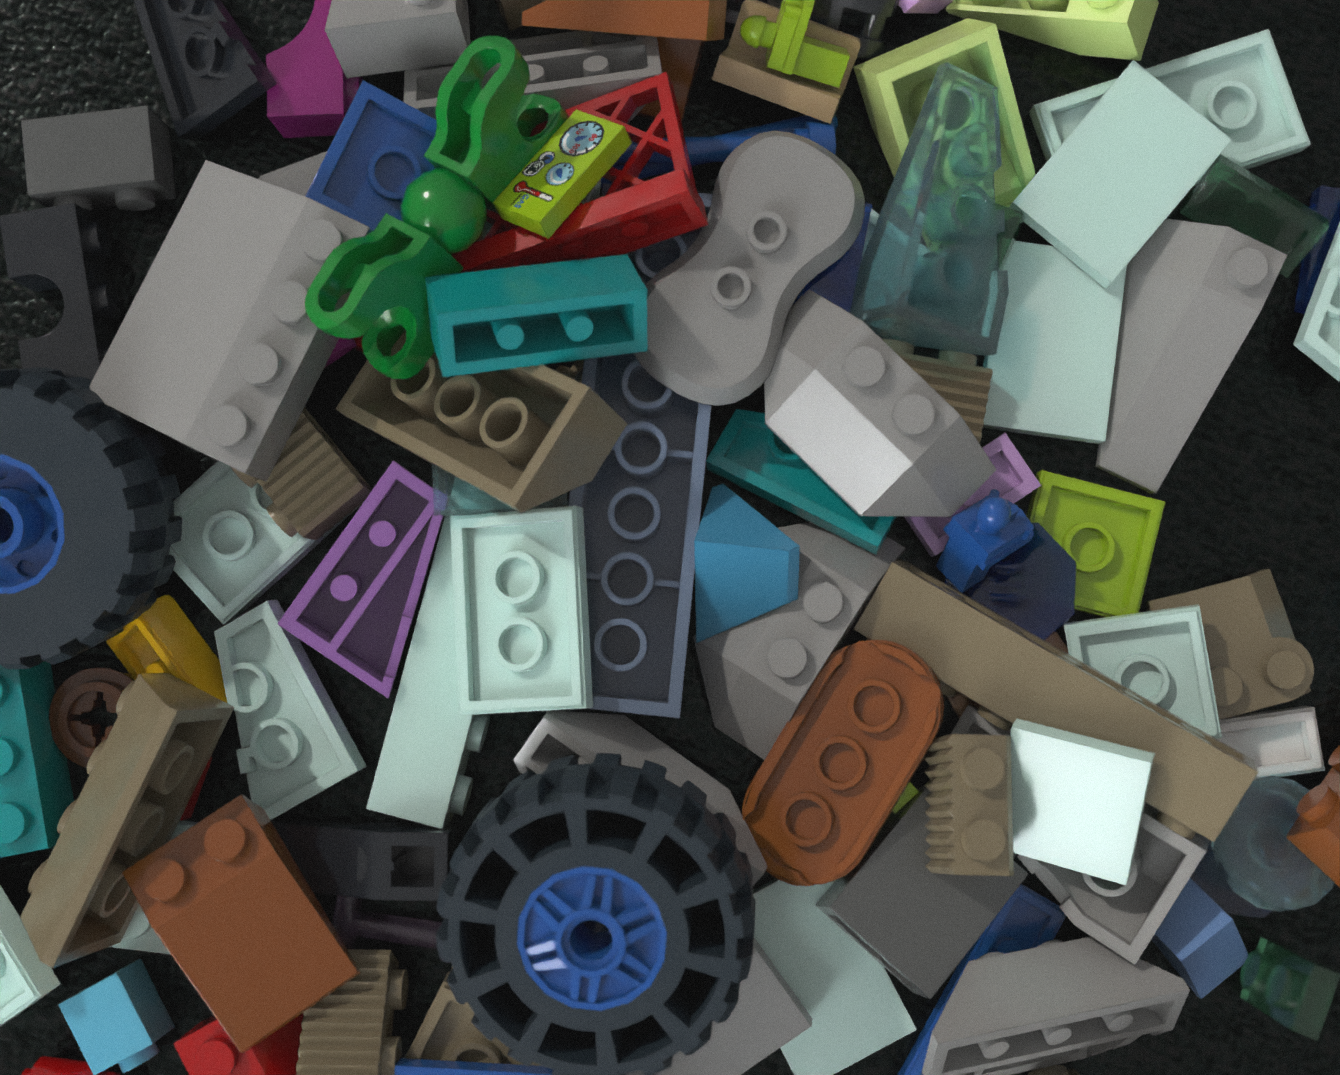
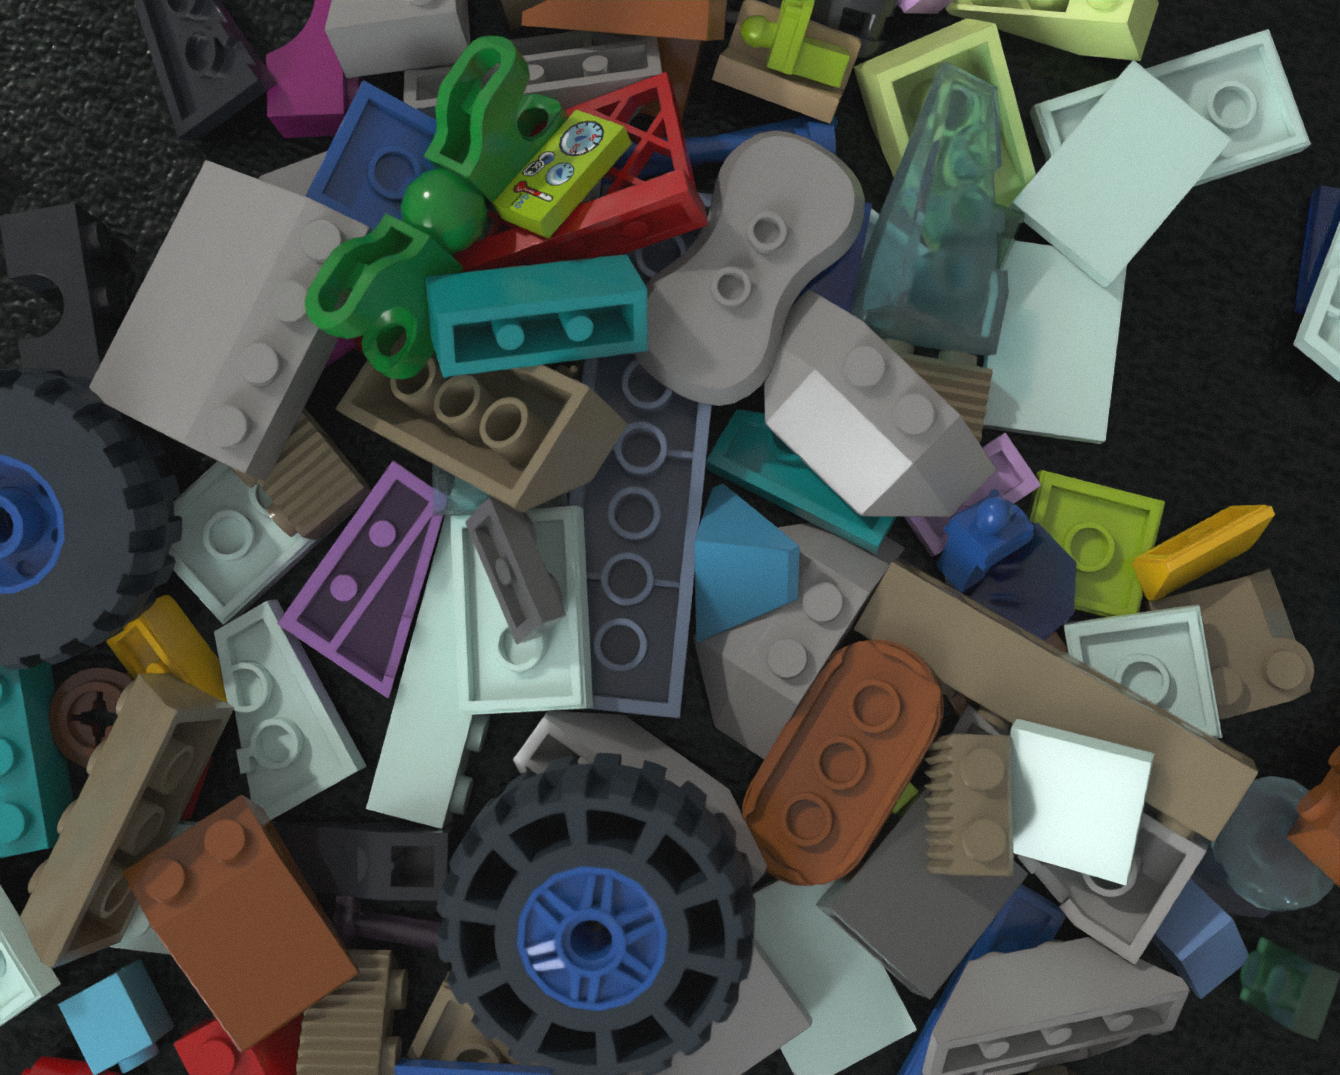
(99, 159): dark grey brick -> none
(516, 569): none -> dark grey plate
(1180, 326): light grey wedge -> none
(1200, 549): none -> yellow slope
(1254, 207): clear green plate -> none
(1277, 740): white tile -> none

